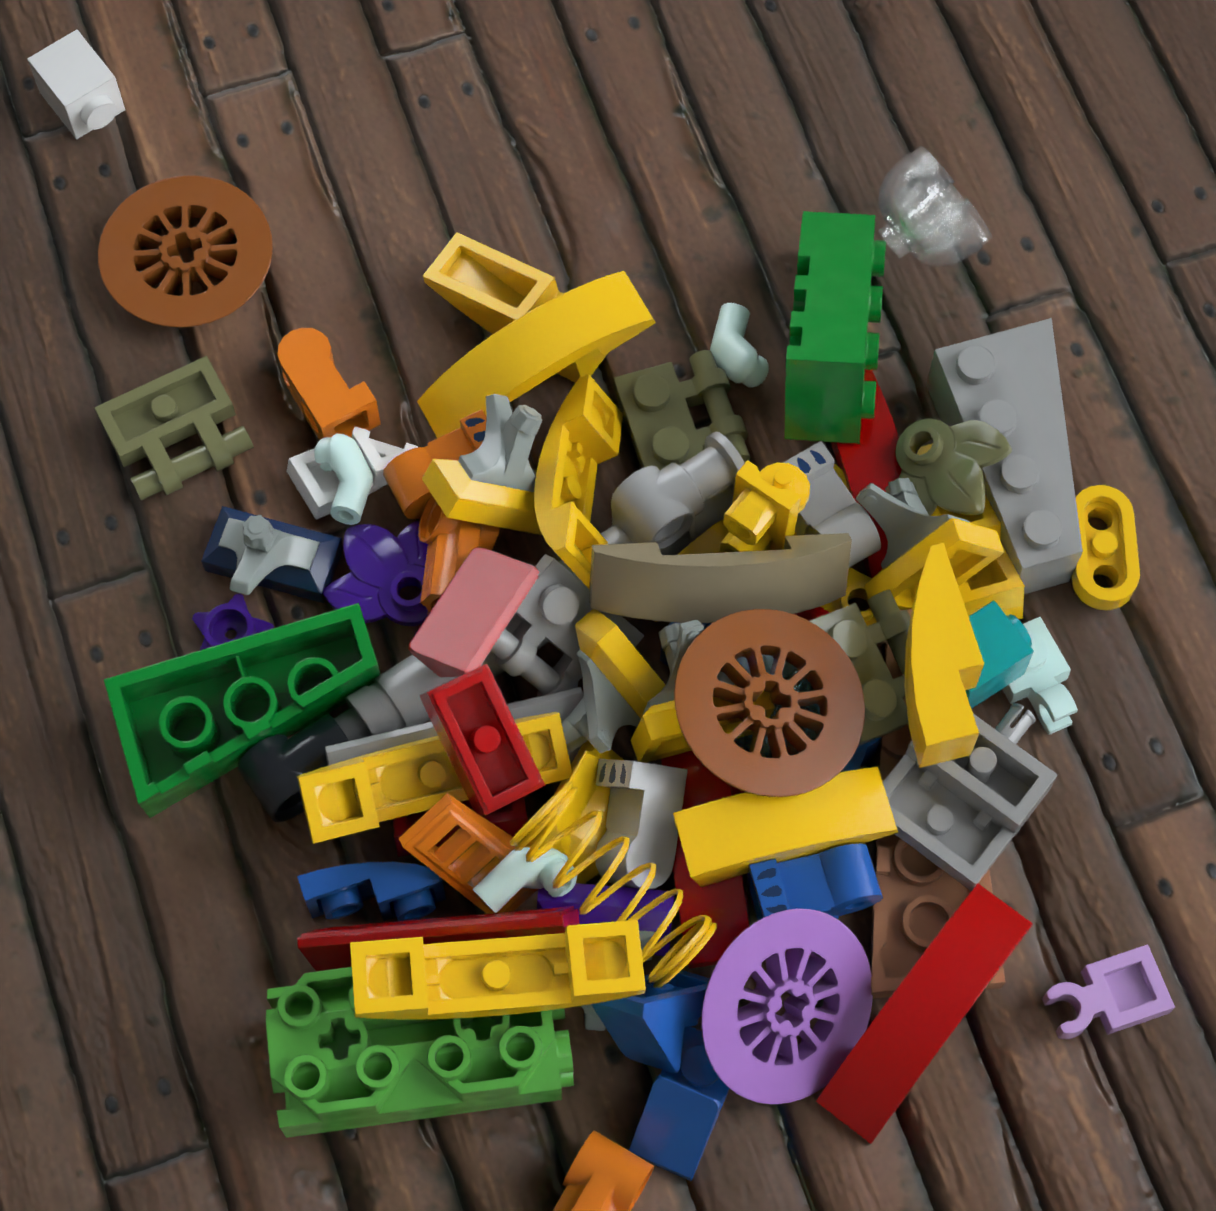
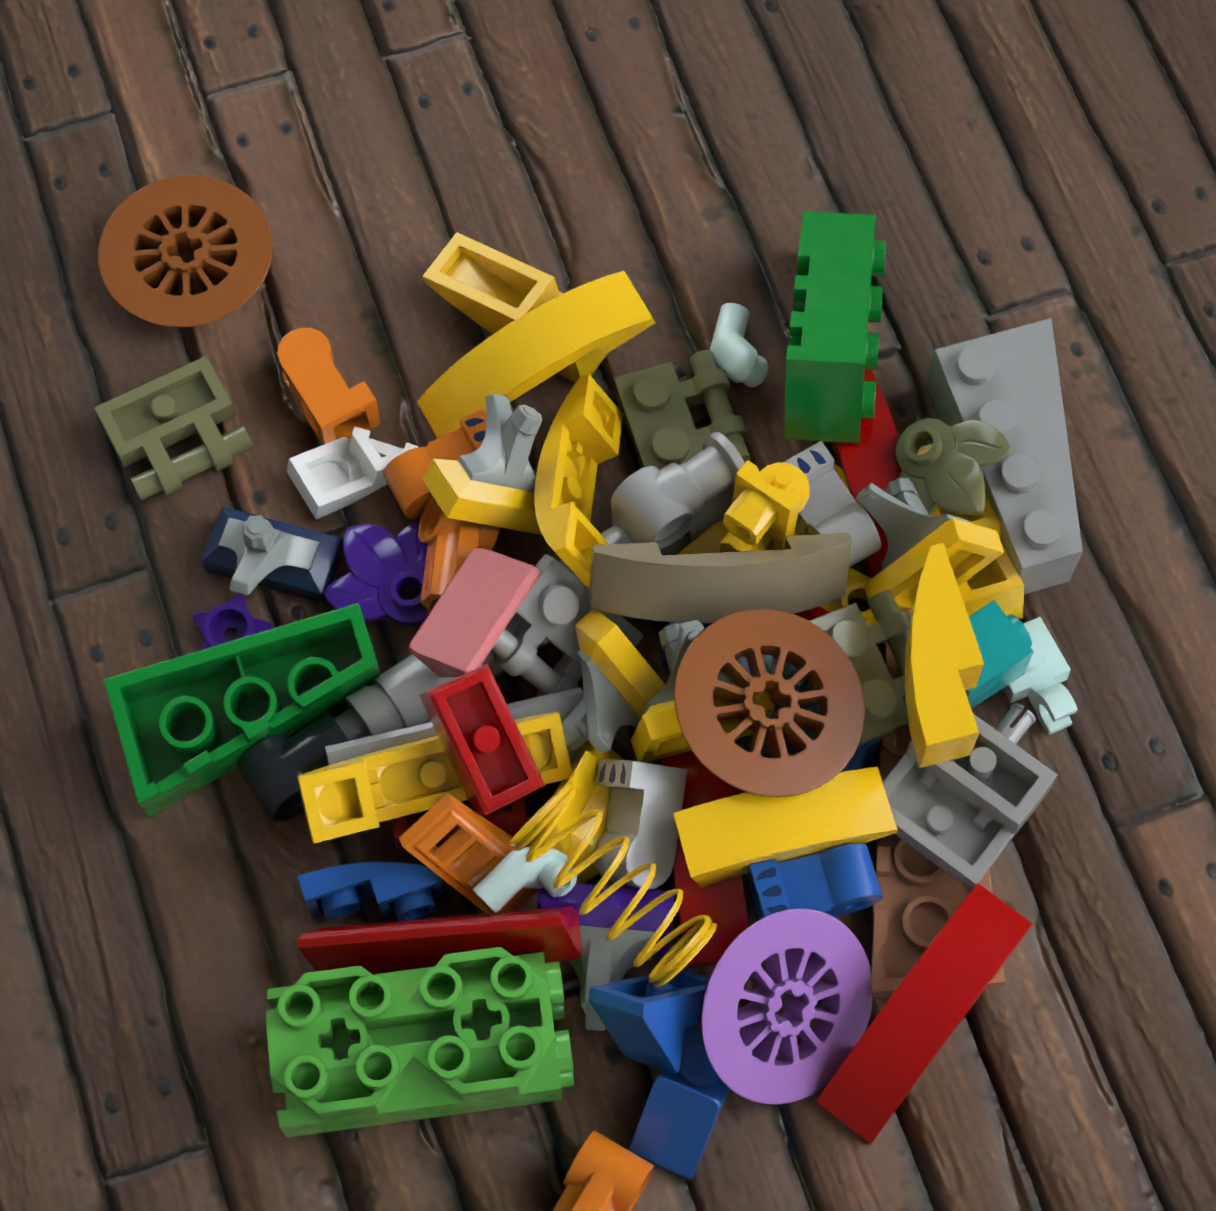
(77, 84): white brick -> none
(355, 476): light aqua arm -> none
(497, 975): yellow slope -> none
(928, 213): clear cylinder -> none
(1106, 551): yellow plate -> none
(1118, 990): lavender plate -> none

